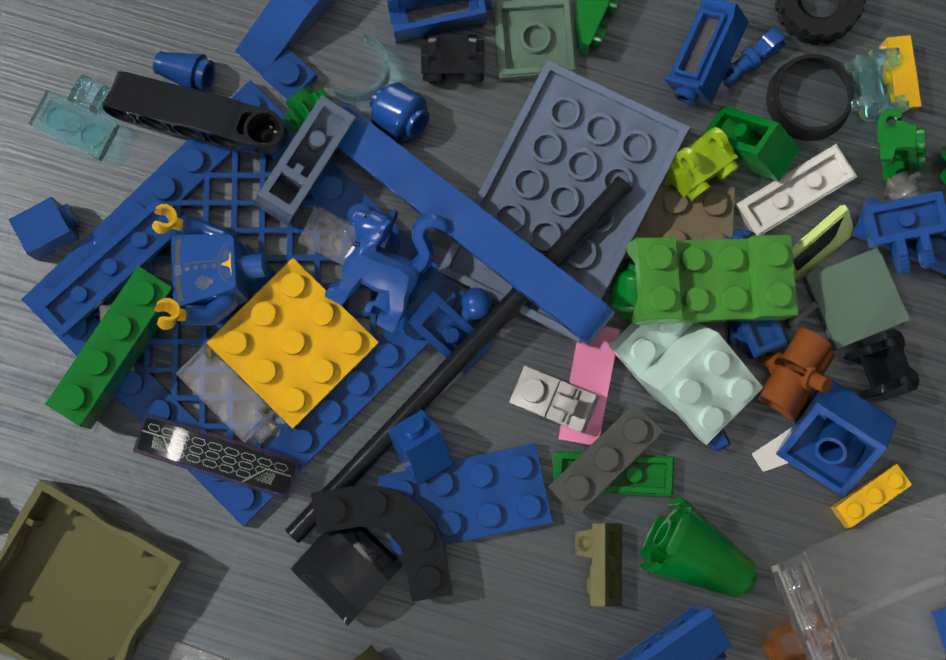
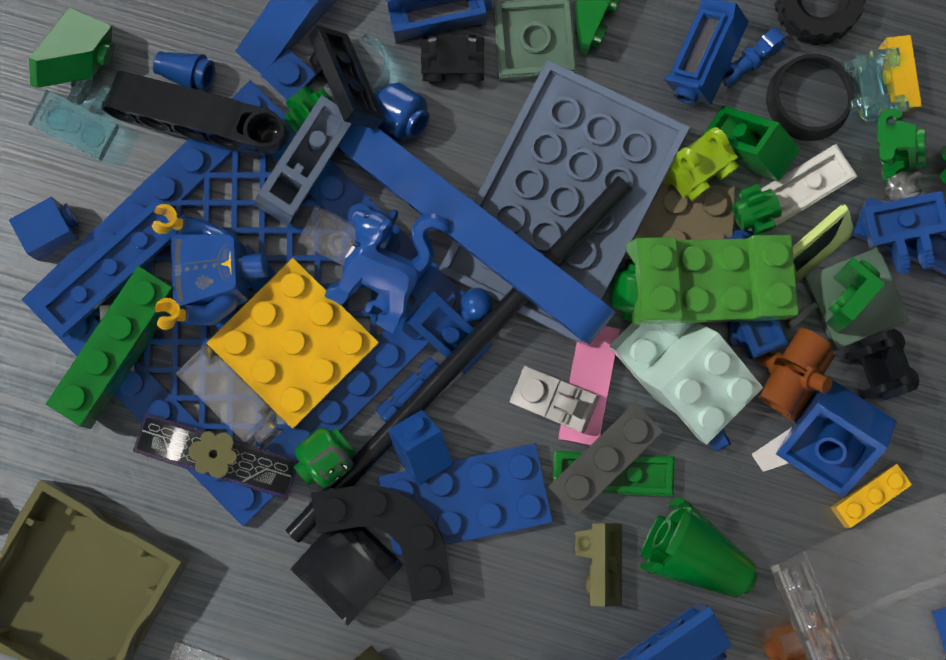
(71, 50): none -> green slope
(201, 452): none -> olive plant
(324, 457): none -> green head
(339, 64): none -> black hinge
(406, 389): none -> blue axle
(756, 209): none -> green gear
(861, 286): none -> green bracket

